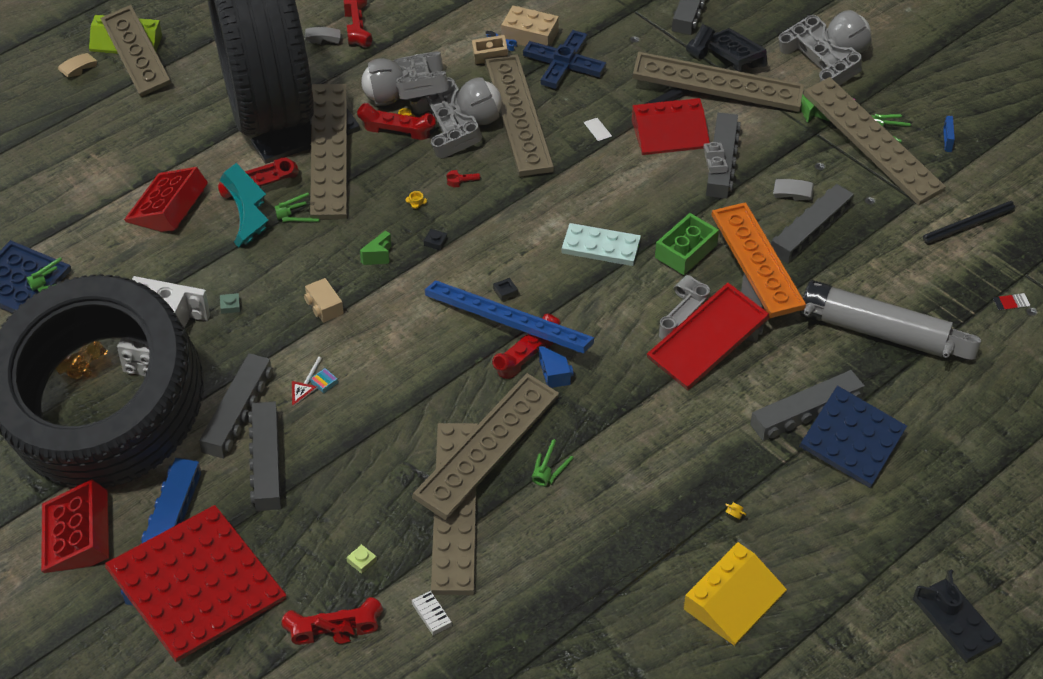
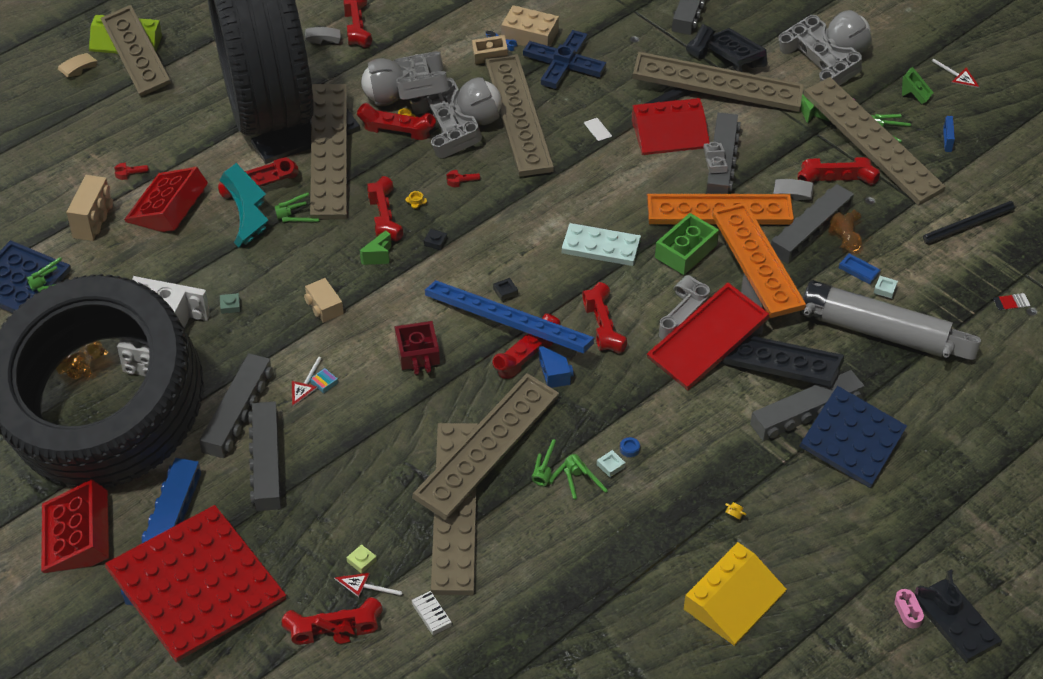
(89, 207): none -> tan brick
(122, 171): none -> red bar
(357, 582): none -> piece
(377, 195): none -> red plate
(417, 346): none -> dark red hinge
(577, 467): none -> bright green plant
(605, 336): none -> red plate
(611, 463): none -> light aqua plate
(629, 447): none -> blue tile
(674, 207): none -> orange plate
(786, 360): none -> black plate
(844, 227): none -> clear orange animal
(859, 268): none -> blue tile
(860, 169): none -> red plate
(885, 287): none -> light aqua plate
(913, 607): none -> bright pink beam
(914, 83): none -> bright green slope
(963, 78): none -> piece

